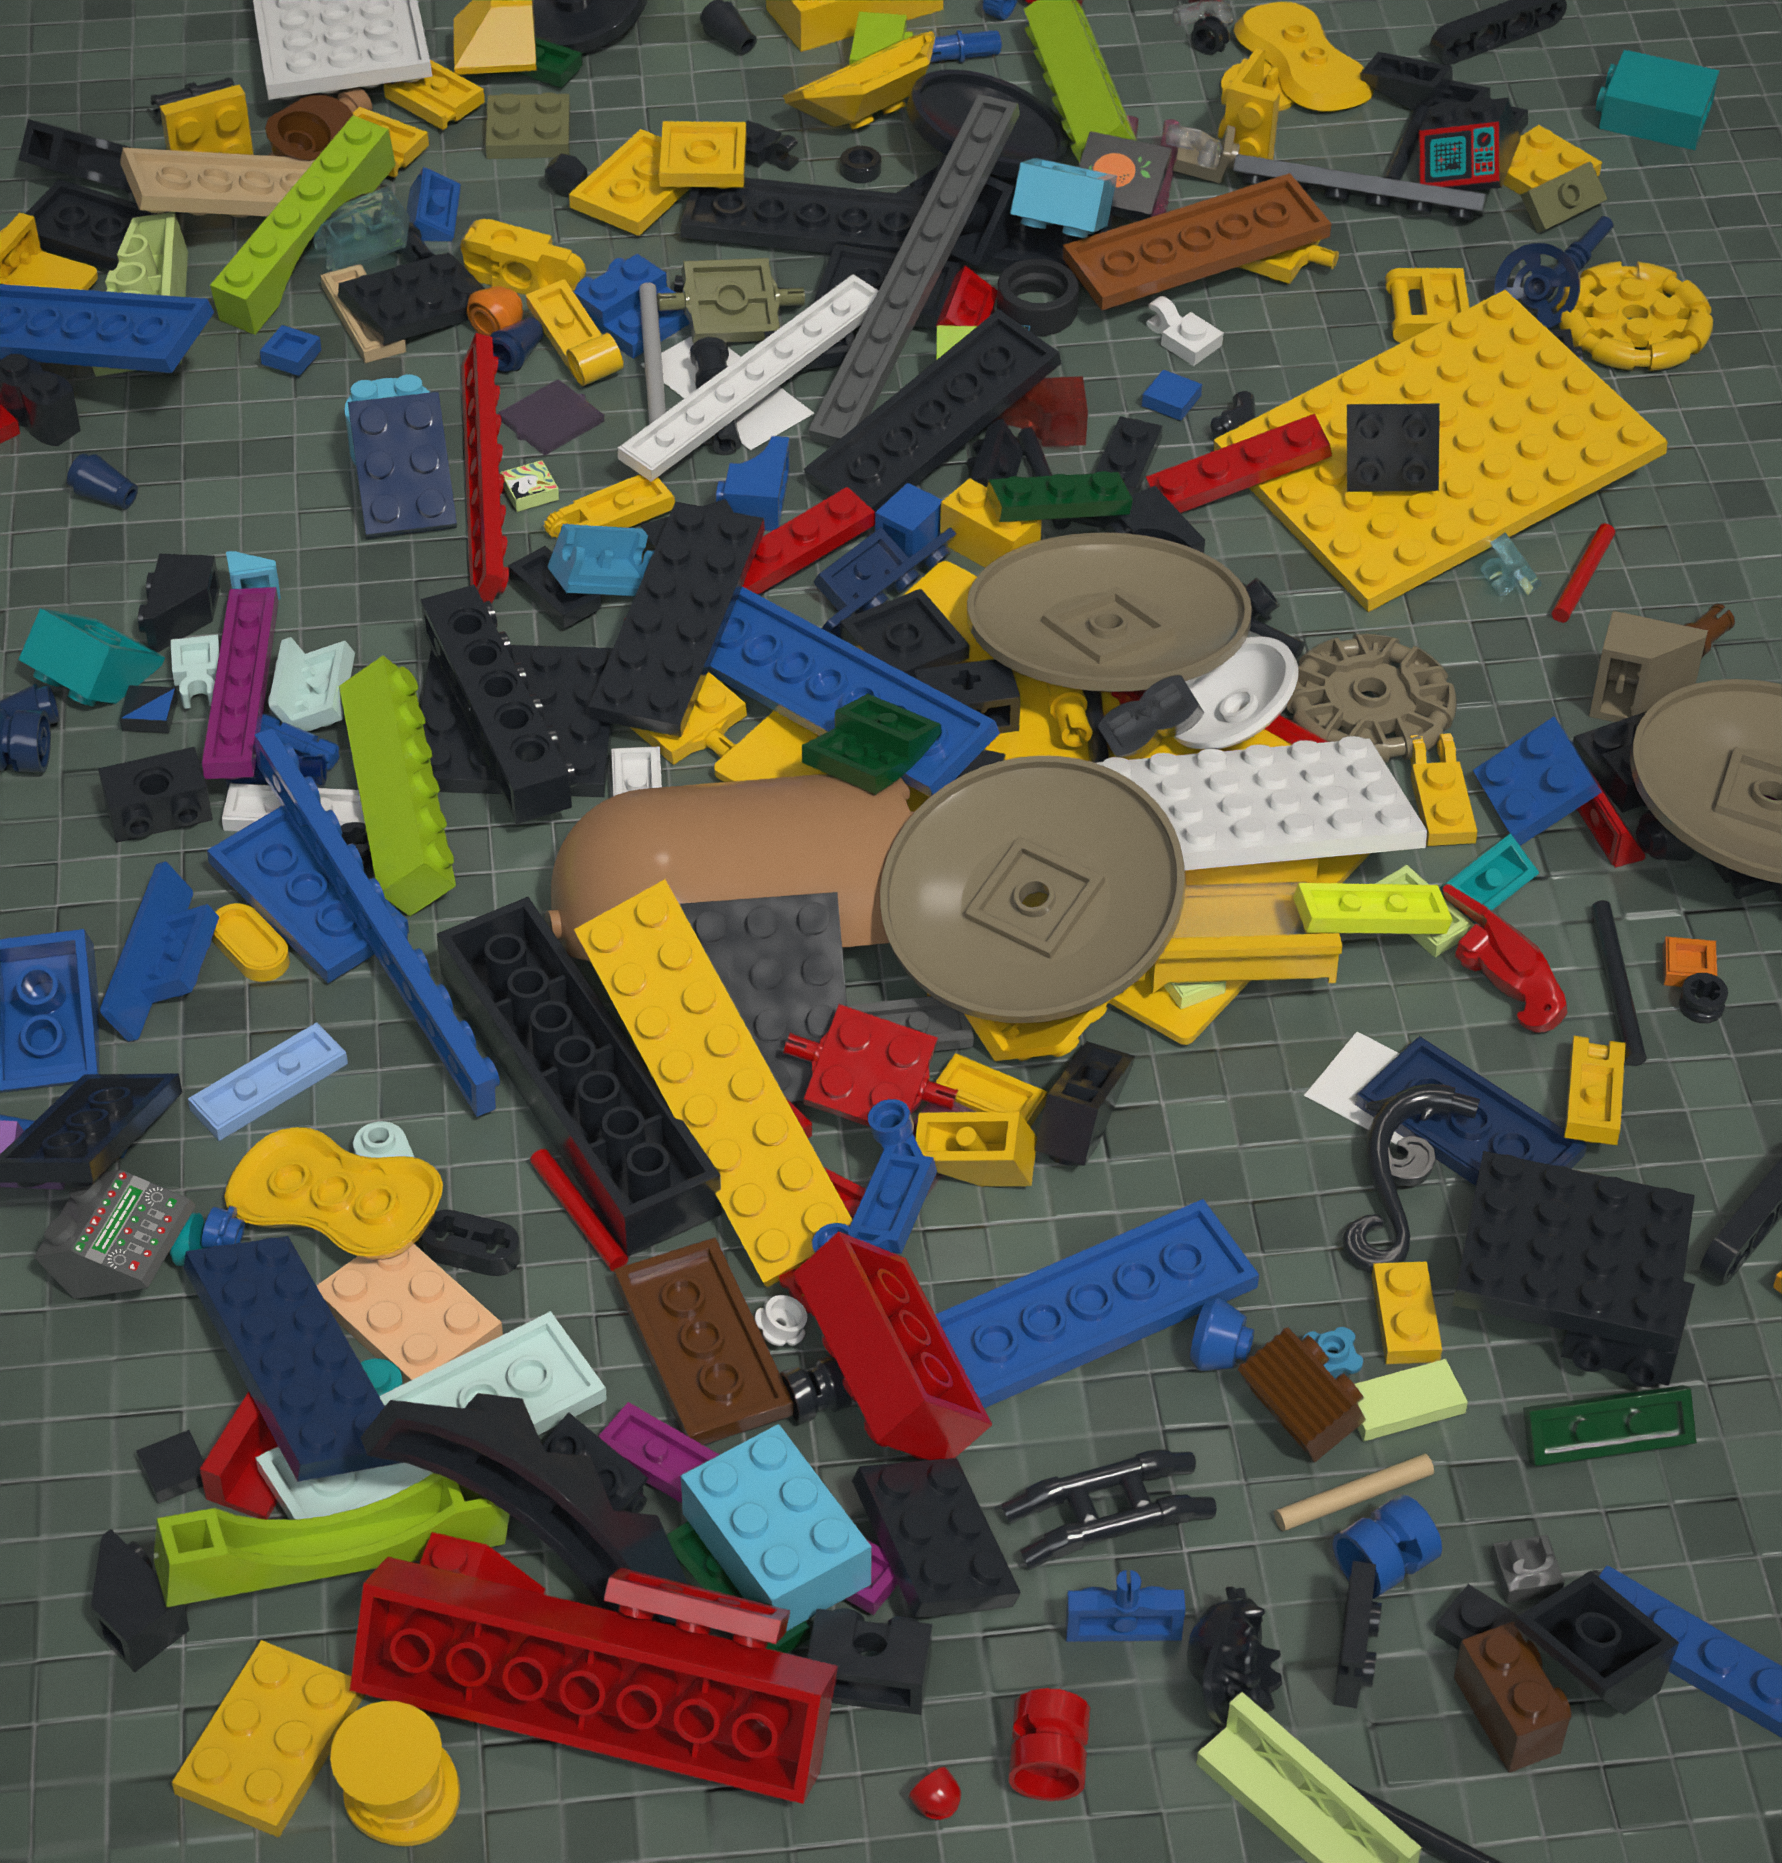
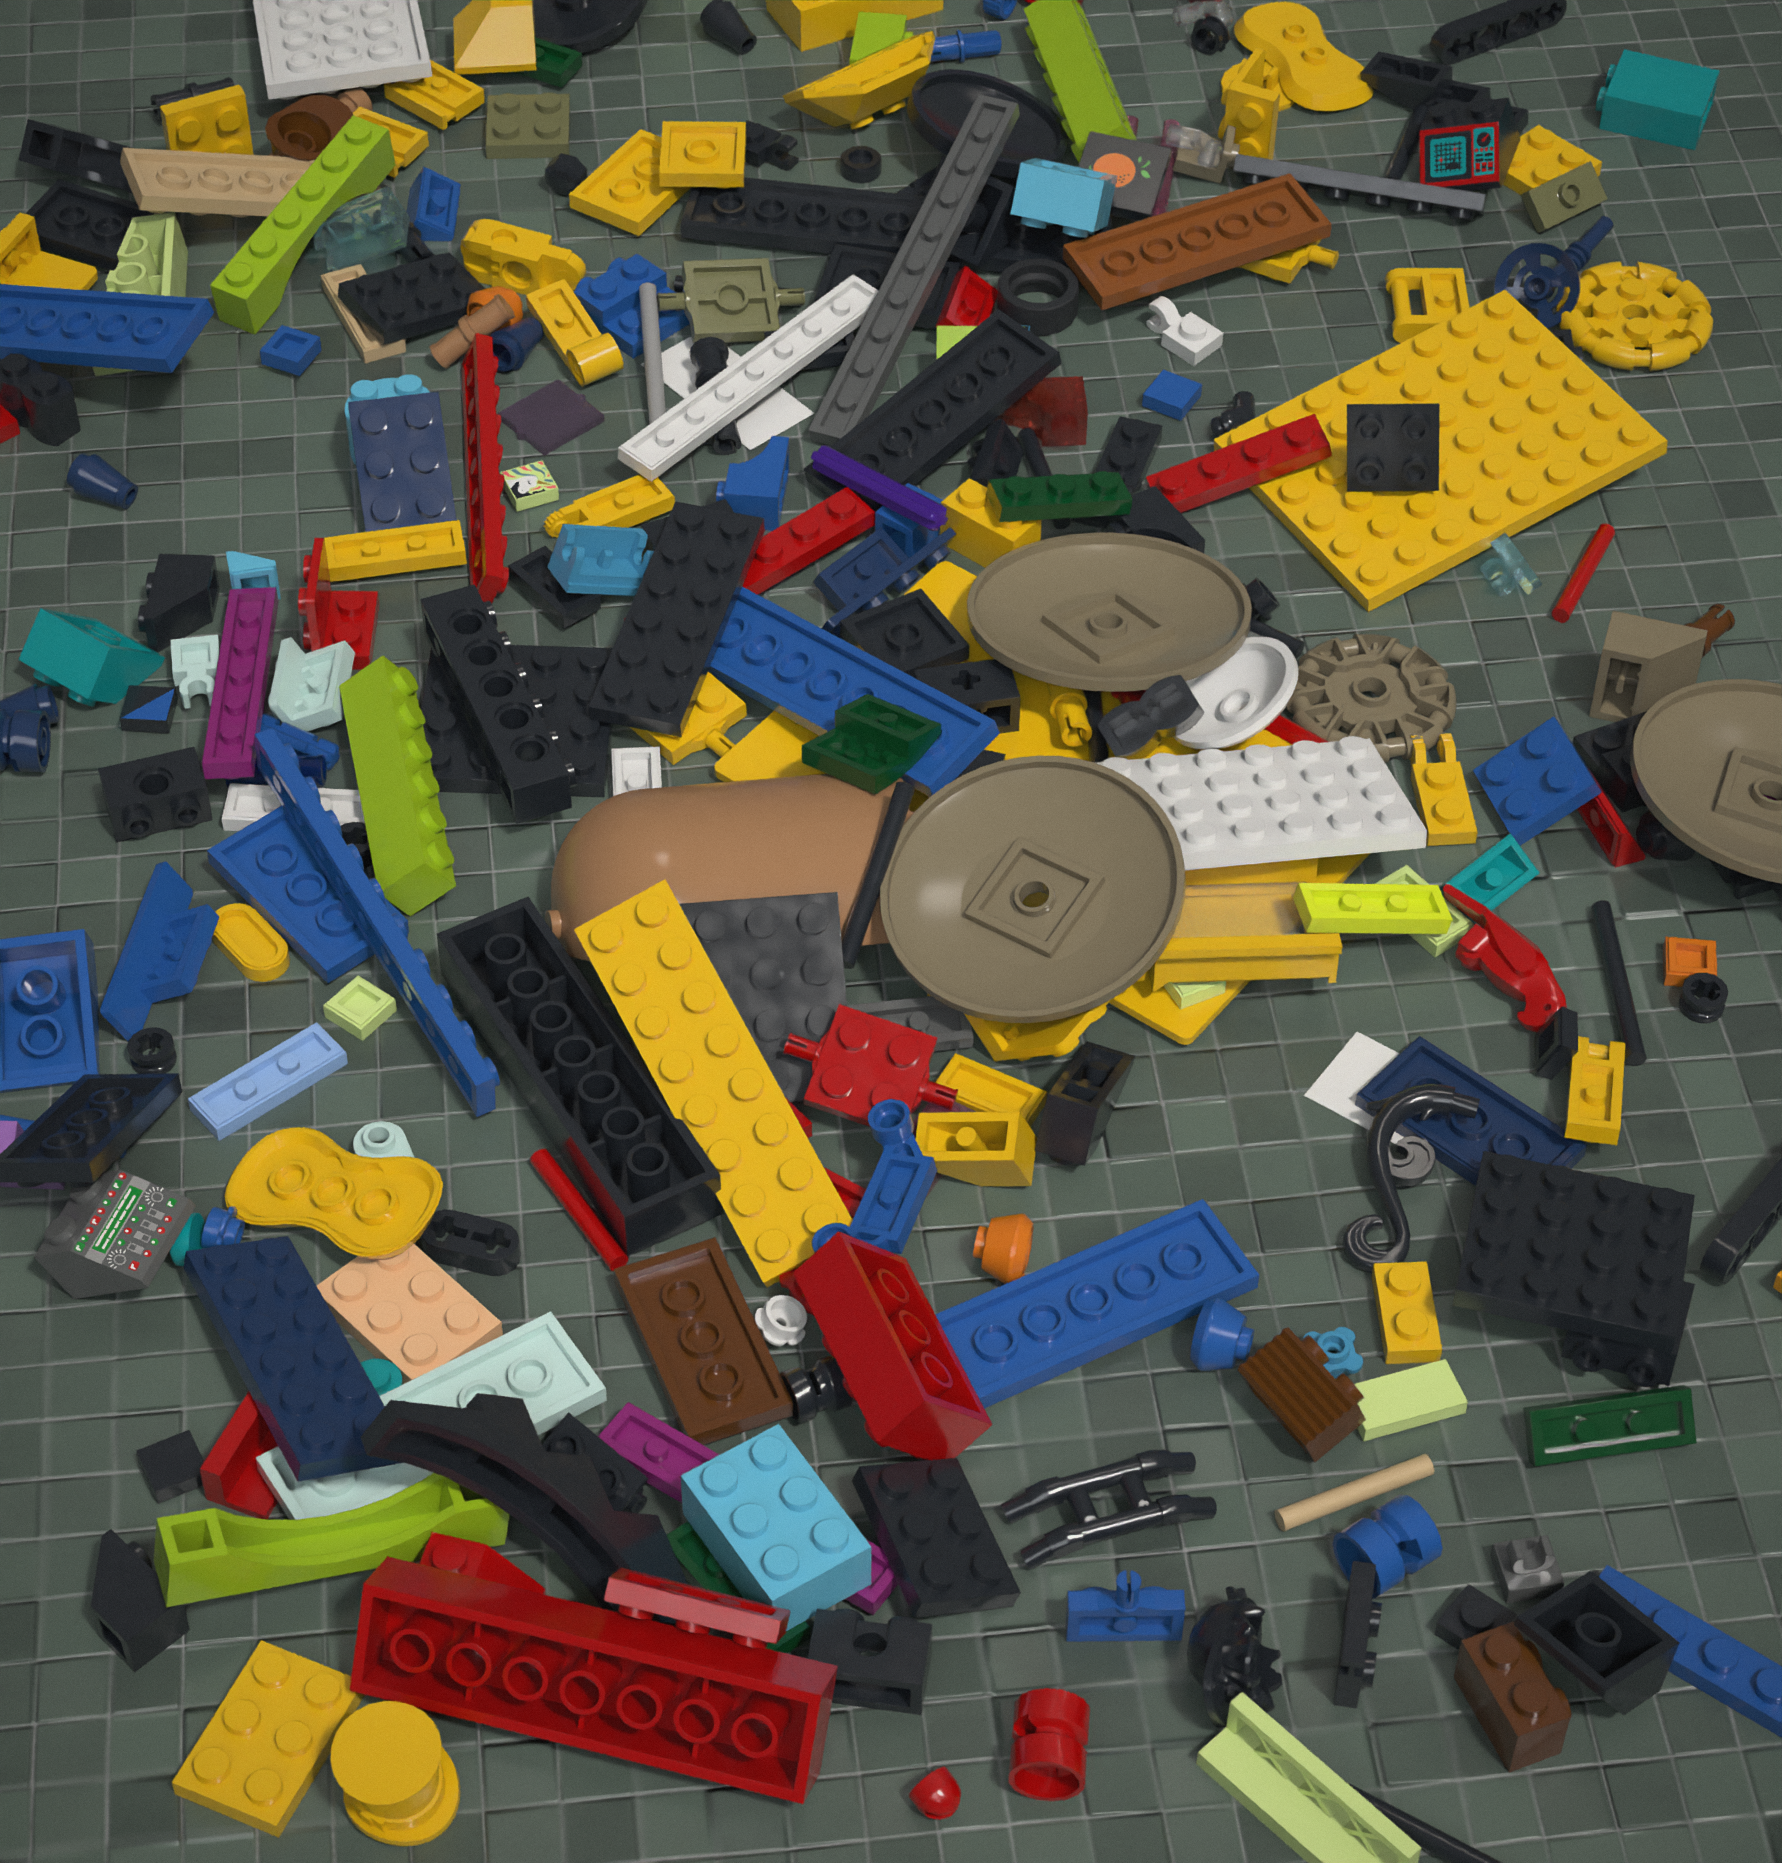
(152, 1063): none -> black bush
(336, 614): none -> red bracket
(360, 1007): none -> yellowish green tile
(395, 550): none -> yellow plate
(483, 321): none -> medium nougat pin
(875, 872): none -> black bar
(879, 488): none -> dark purple axle
(1005, 1246): none -> orange cone
(1556, 1043): none -> black tile

